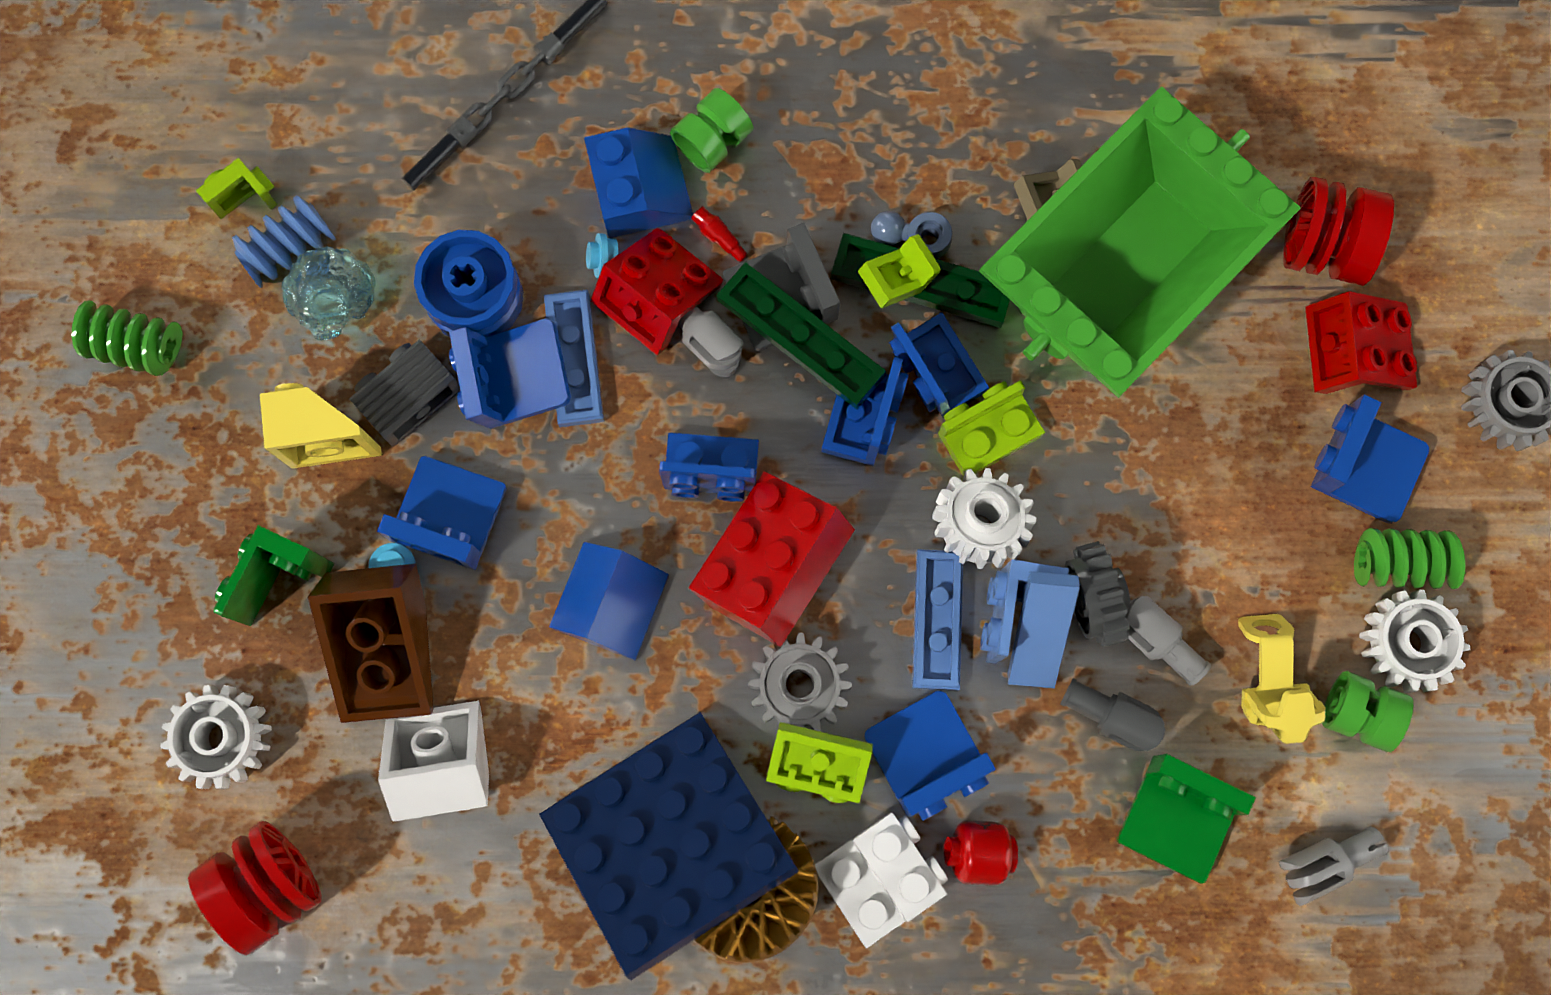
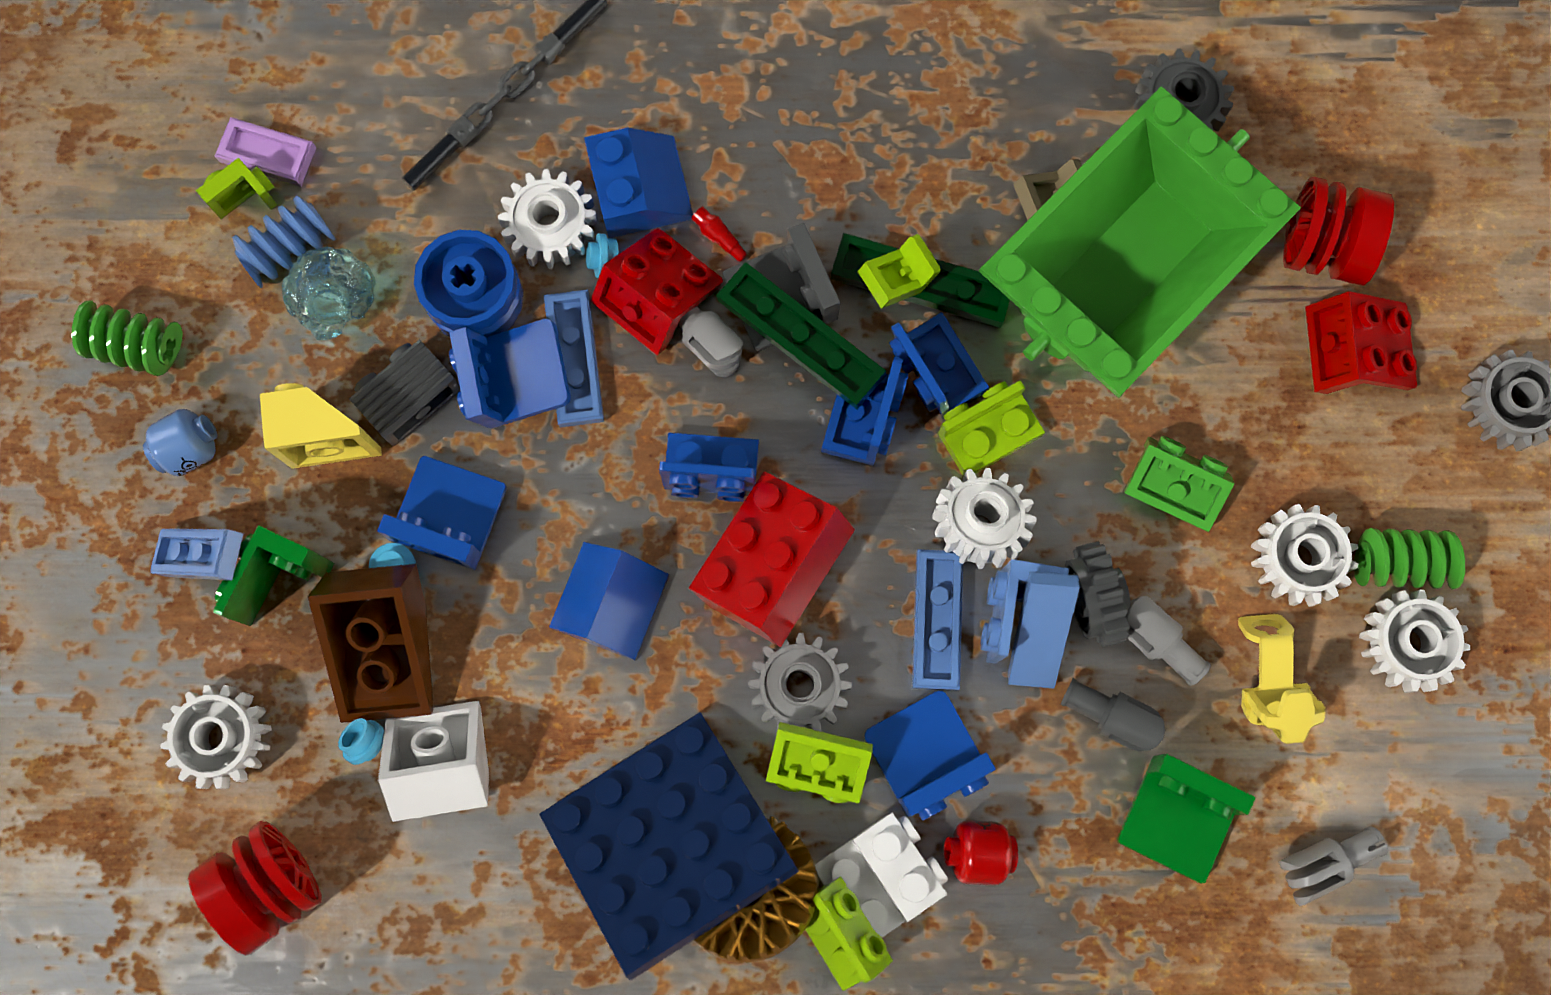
(180, 442): none -> medium blue head
(197, 553): none -> medium blue tile
(274, 152): none -> lavender tile
(361, 741): none -> medium azure plate
(542, 198): none -> white gear
(707, 134): bright green wheel -> none
(846, 936): none -> lime bracket
(891, 228): sand blue plate -> none
(1180, 483): none -> bright green bracket
(1192, 80): none -> dark grey gear
(1329, 552): none -> white gear
(1369, 462): blue bracket -> none
(1376, 715): bright green wheel -> none

